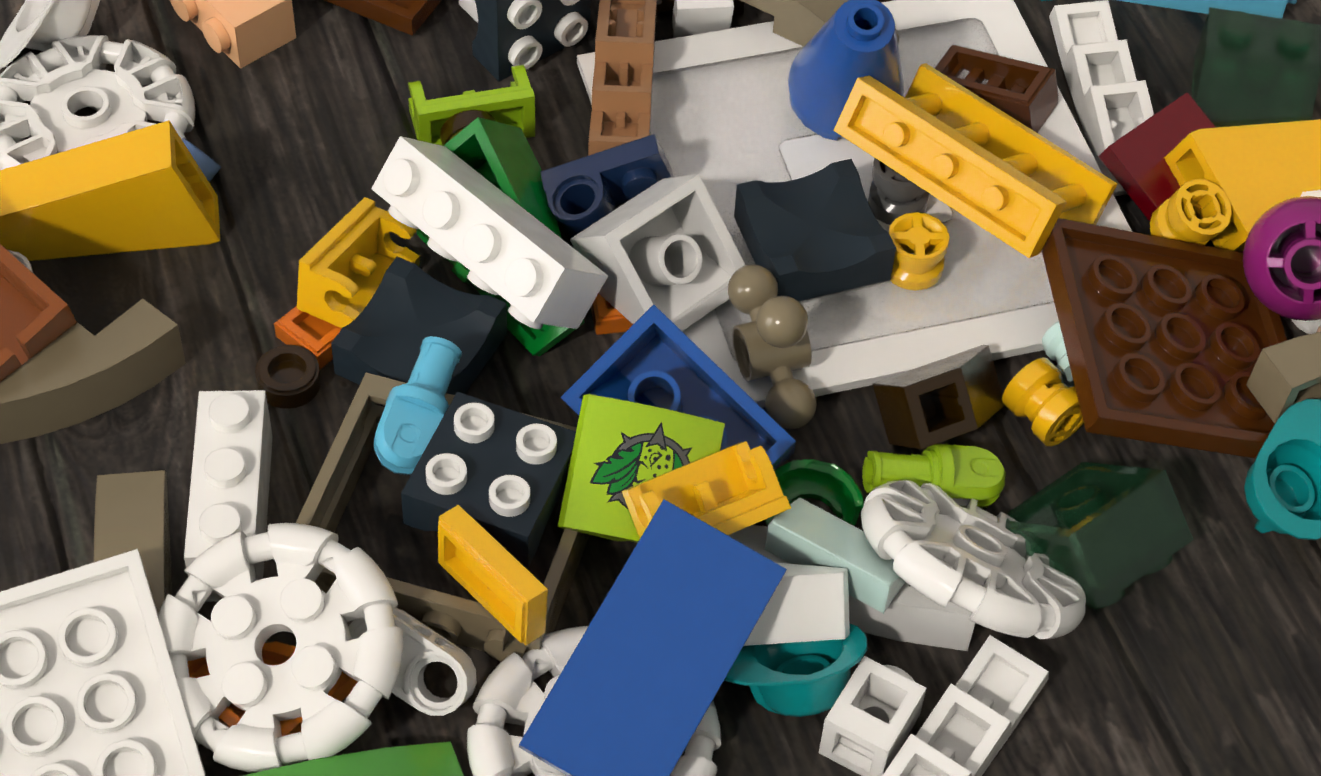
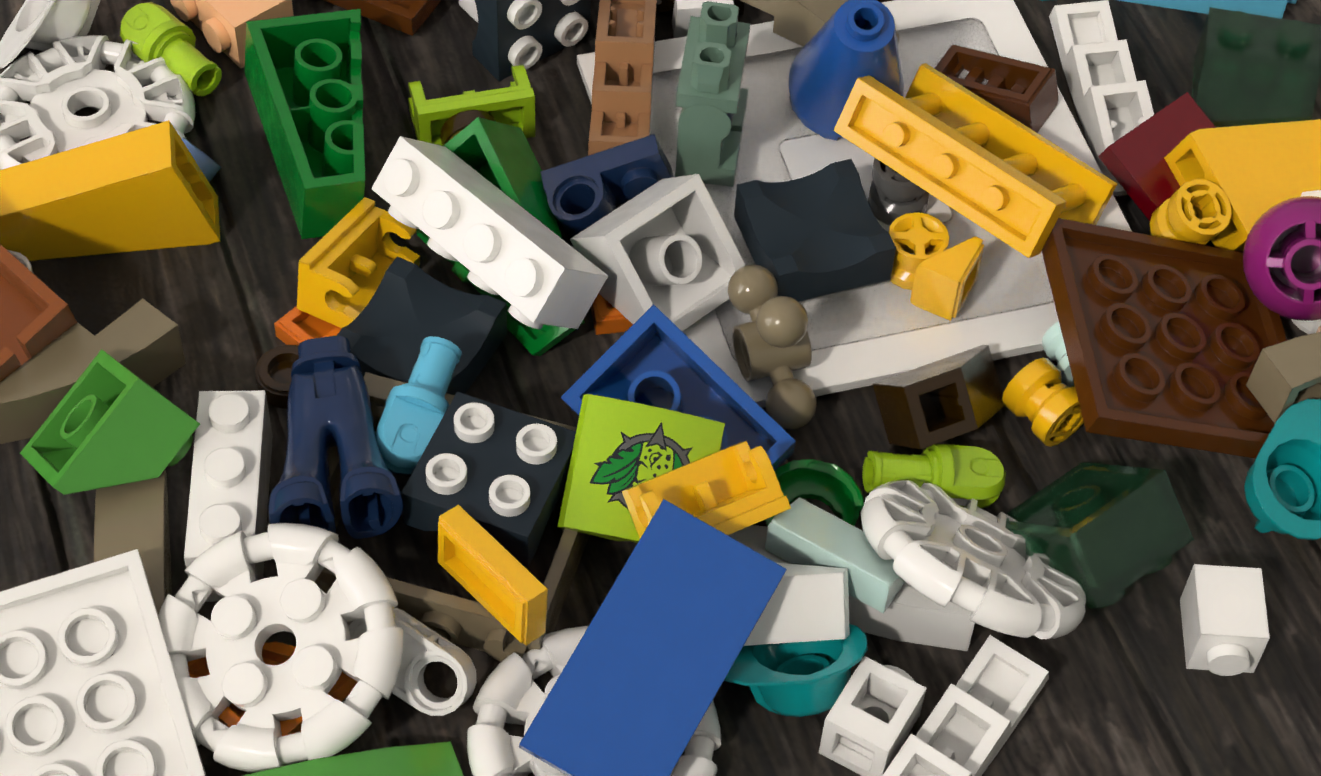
(109, 431): none -> bright green slope
(168, 37): none -> lime arm
(311, 109): none -> green wedge
(326, 410): none -> dark blue piece
(712, 95): none -> sand green hips
(947, 278): none -> yellow slope
(1224, 619): none -> white brick

